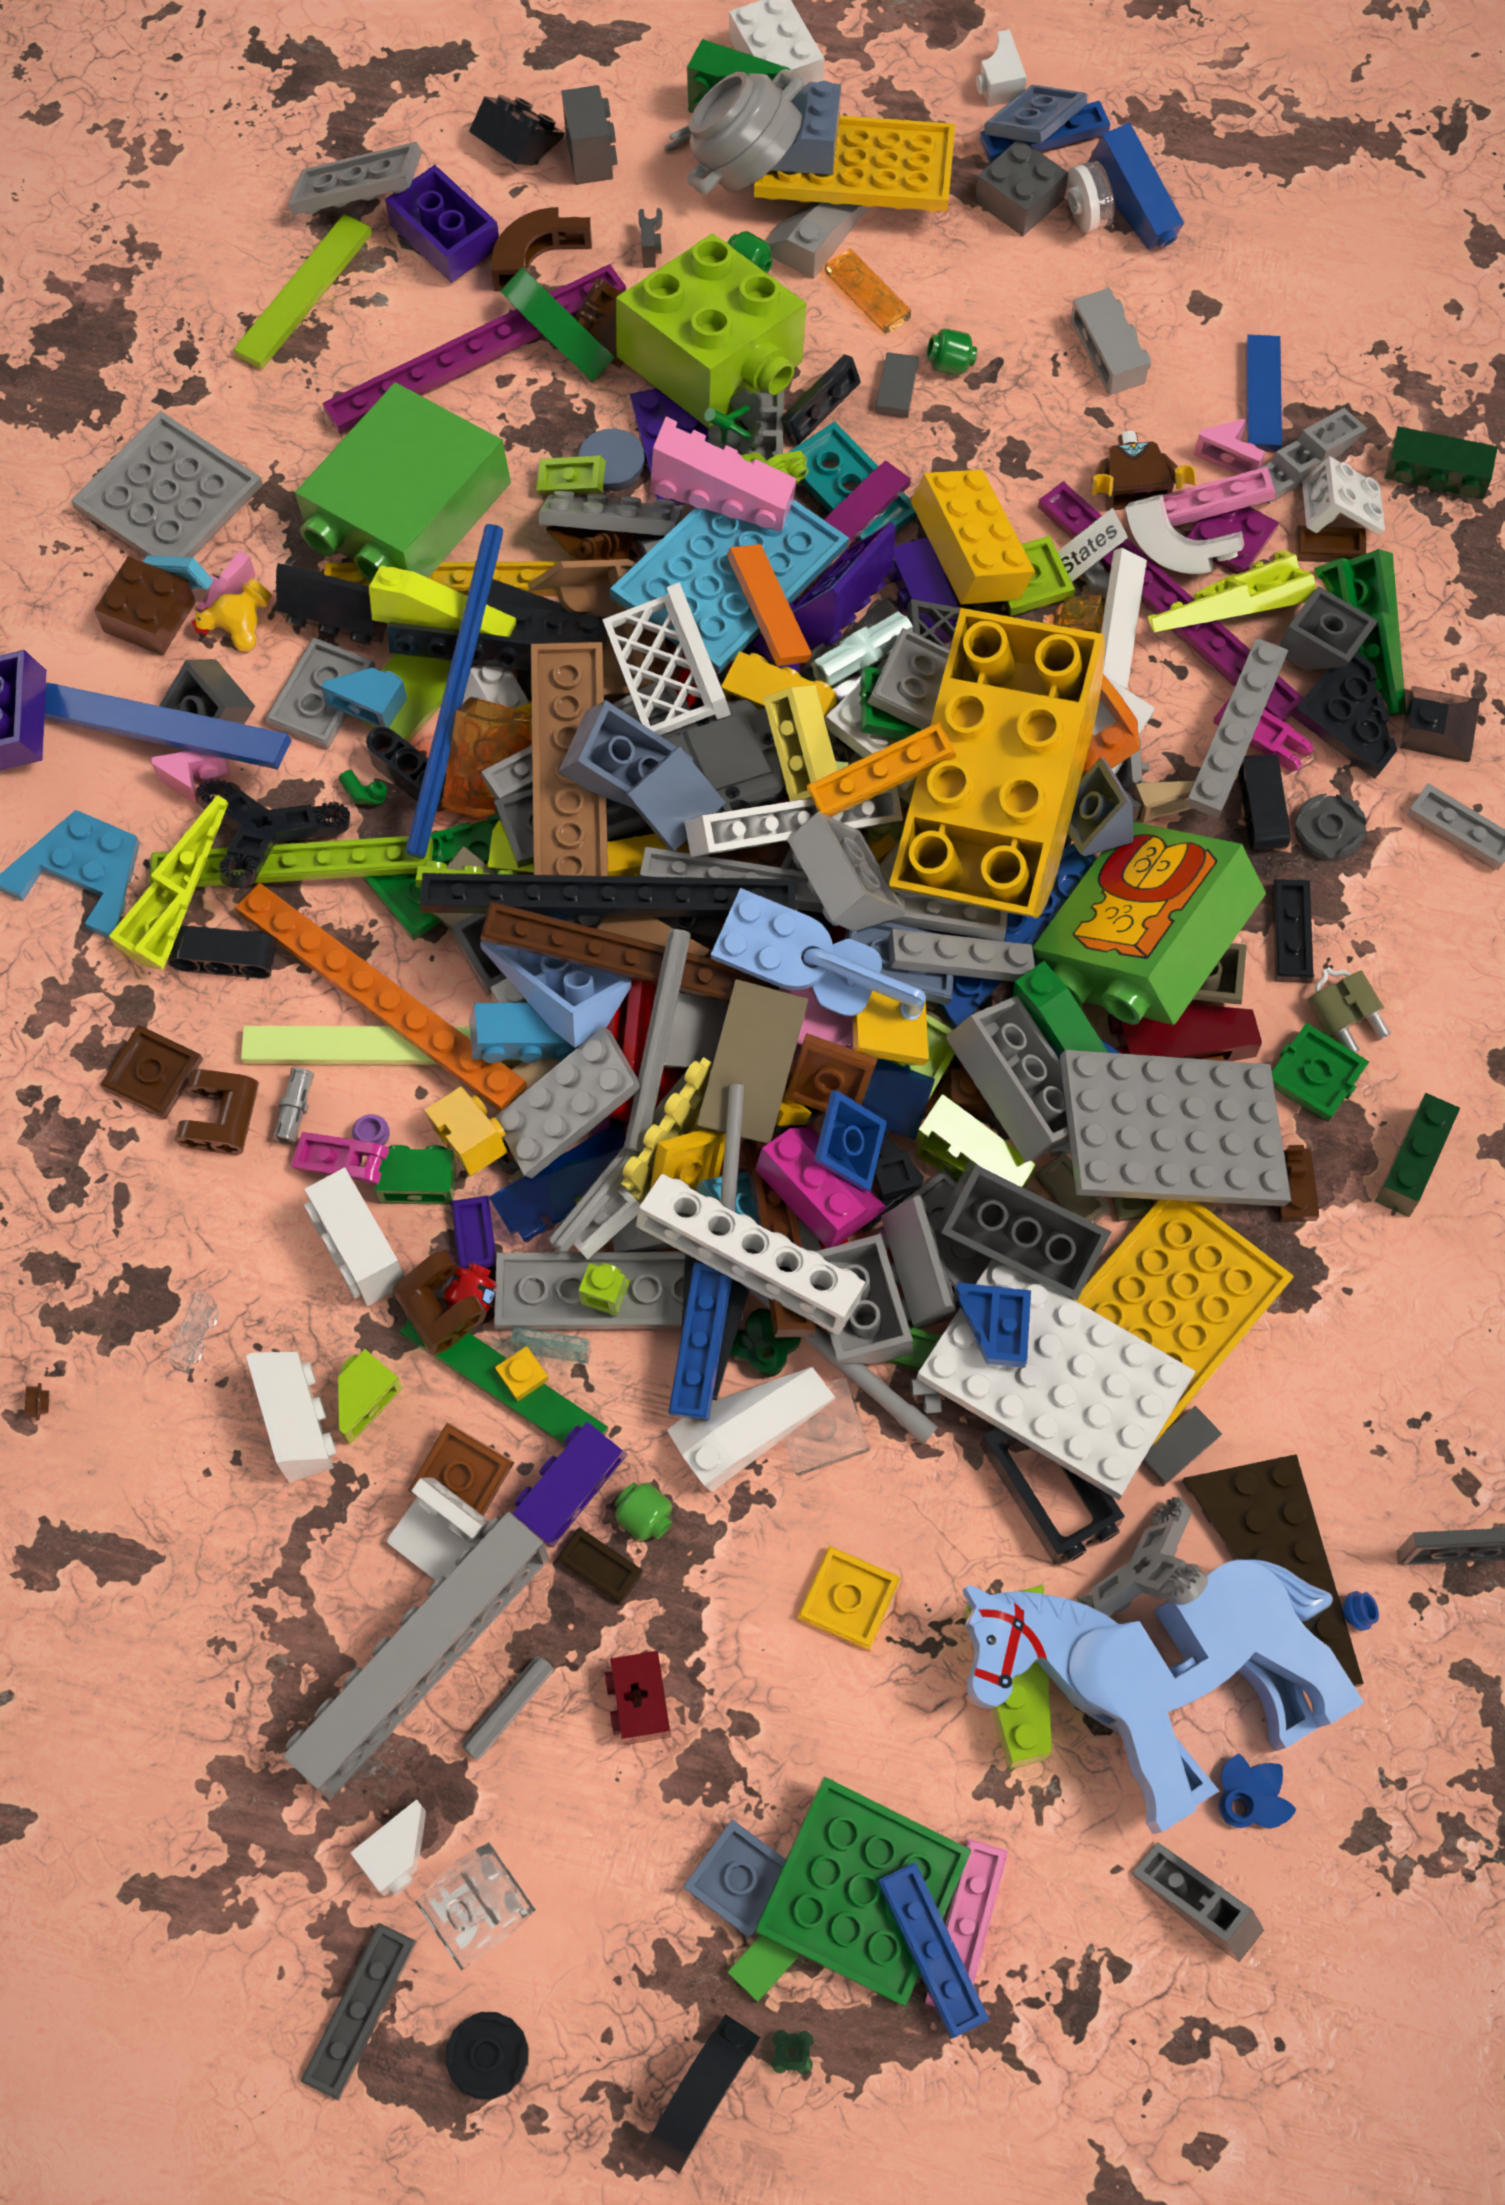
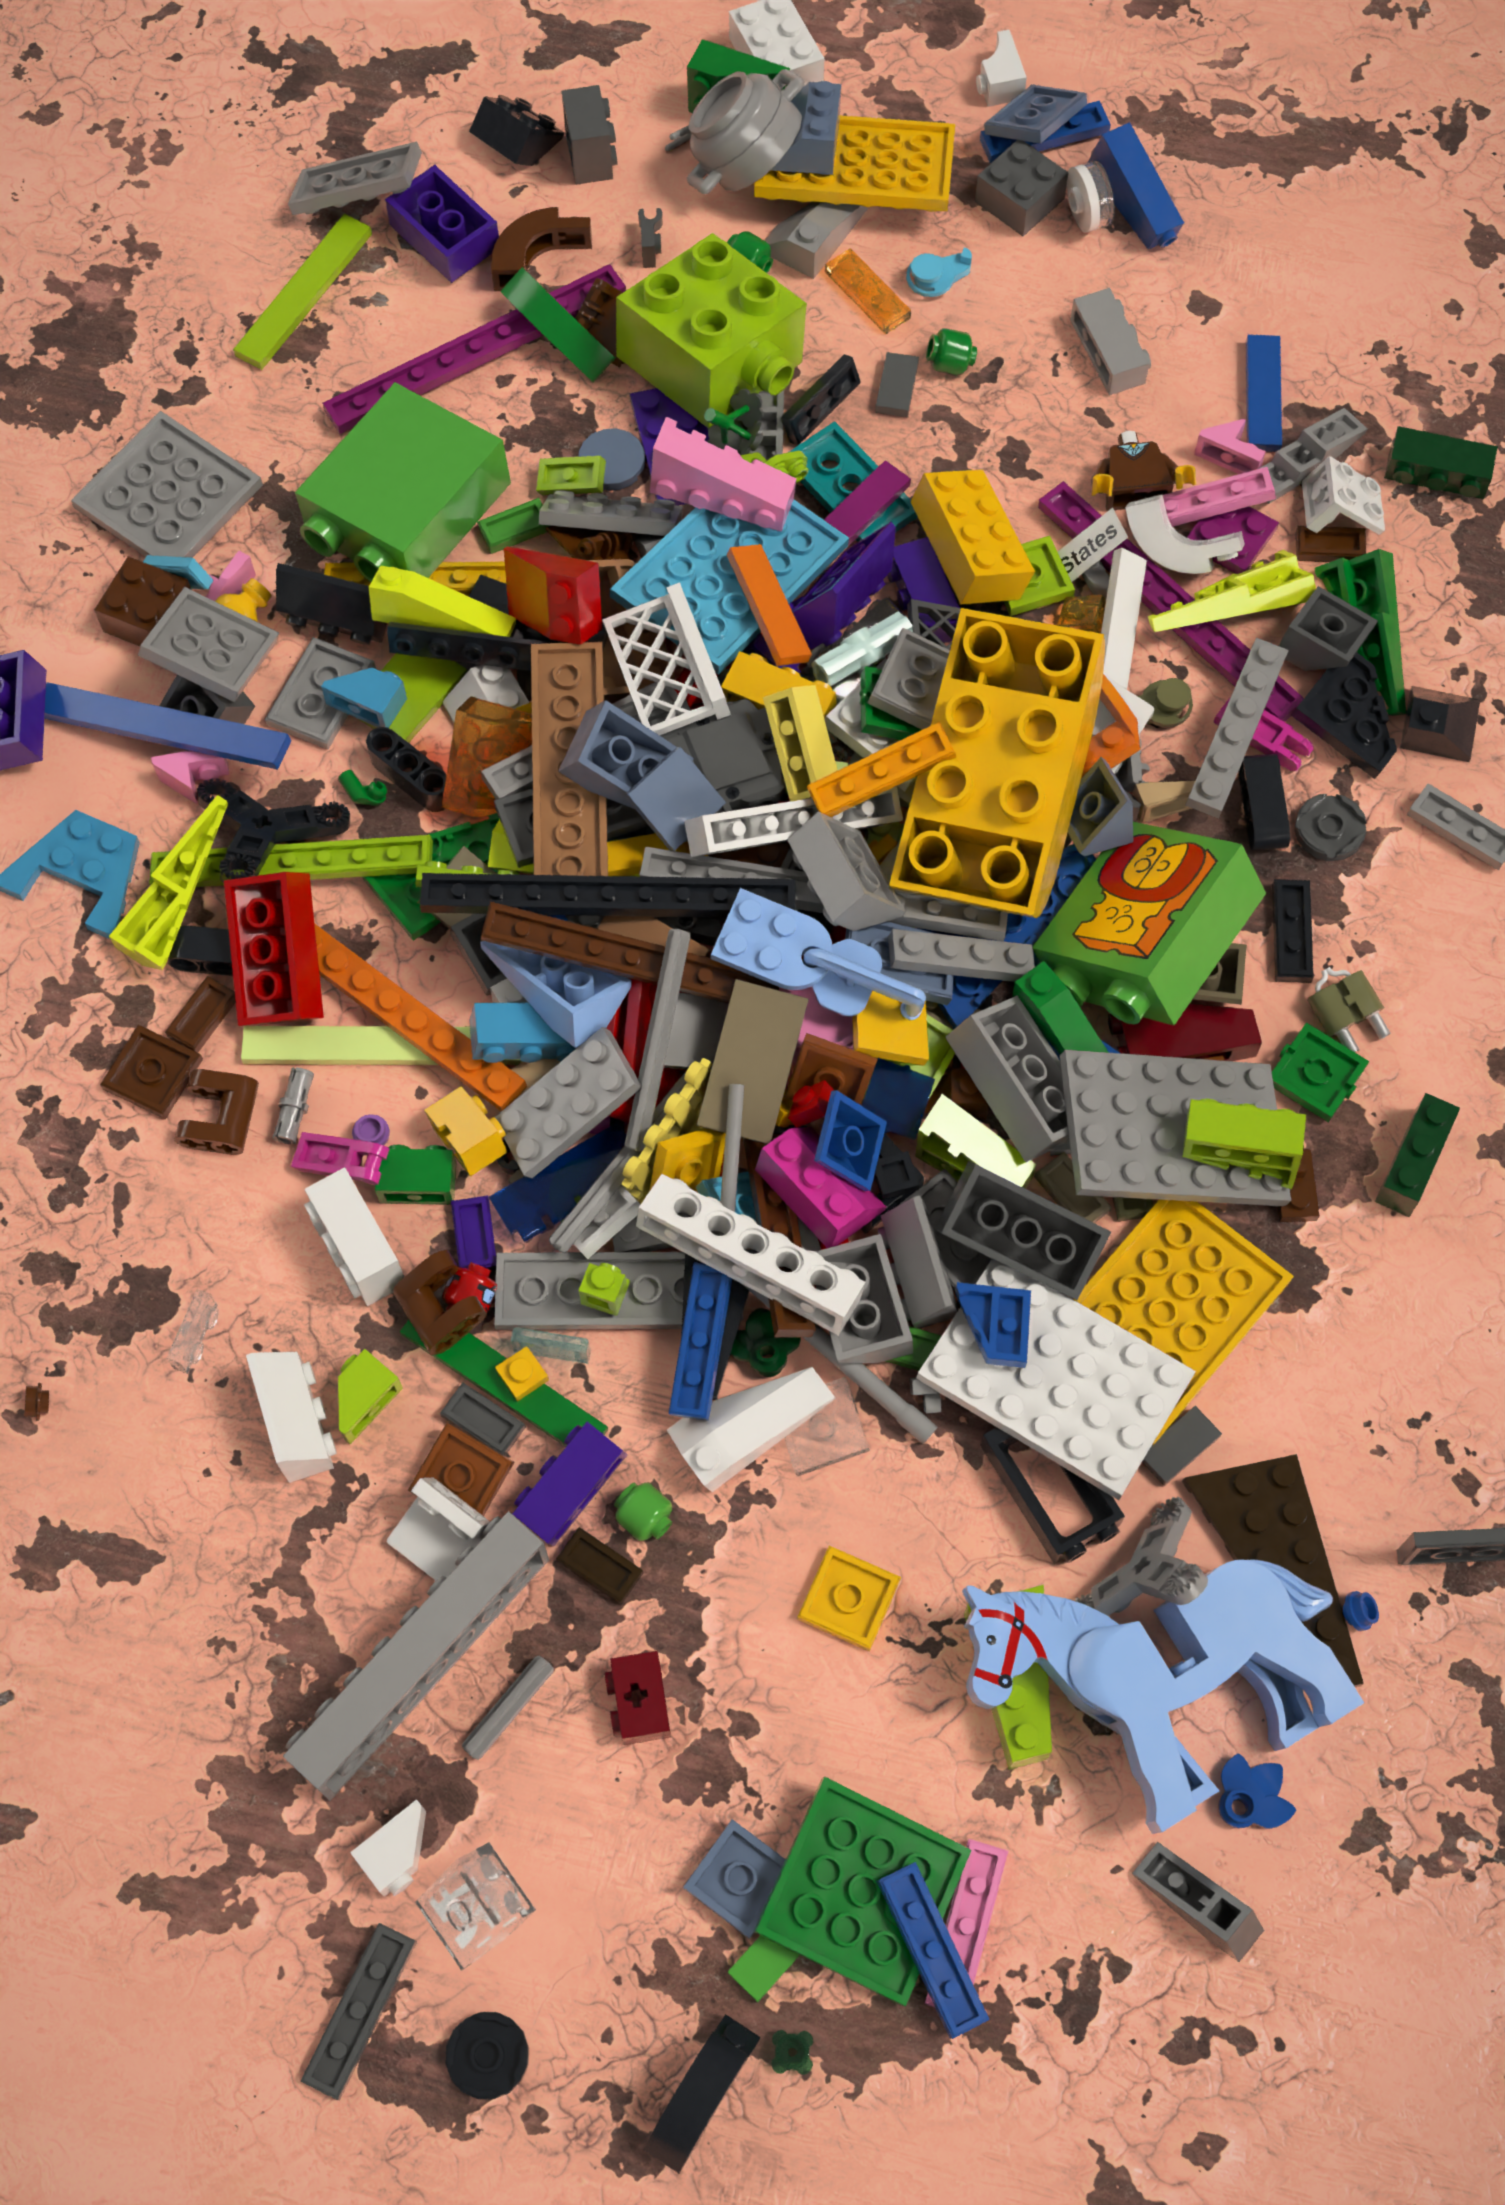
(201, 1014): none -> reddish brown tile
(208, 644): none -> light grey plate
(273, 948): none -> red slope
(454, 691): blue axle -> none
(482, 1419): none -> dark grey tile
(512, 526): none -> bright green tile
(554, 594): none -> red slope
(810, 1103): none -> red plate
(937, 274): none -> medium azure piece
(1168, 700): none -> olive piece
(1245, 1137): none -> lime wedge

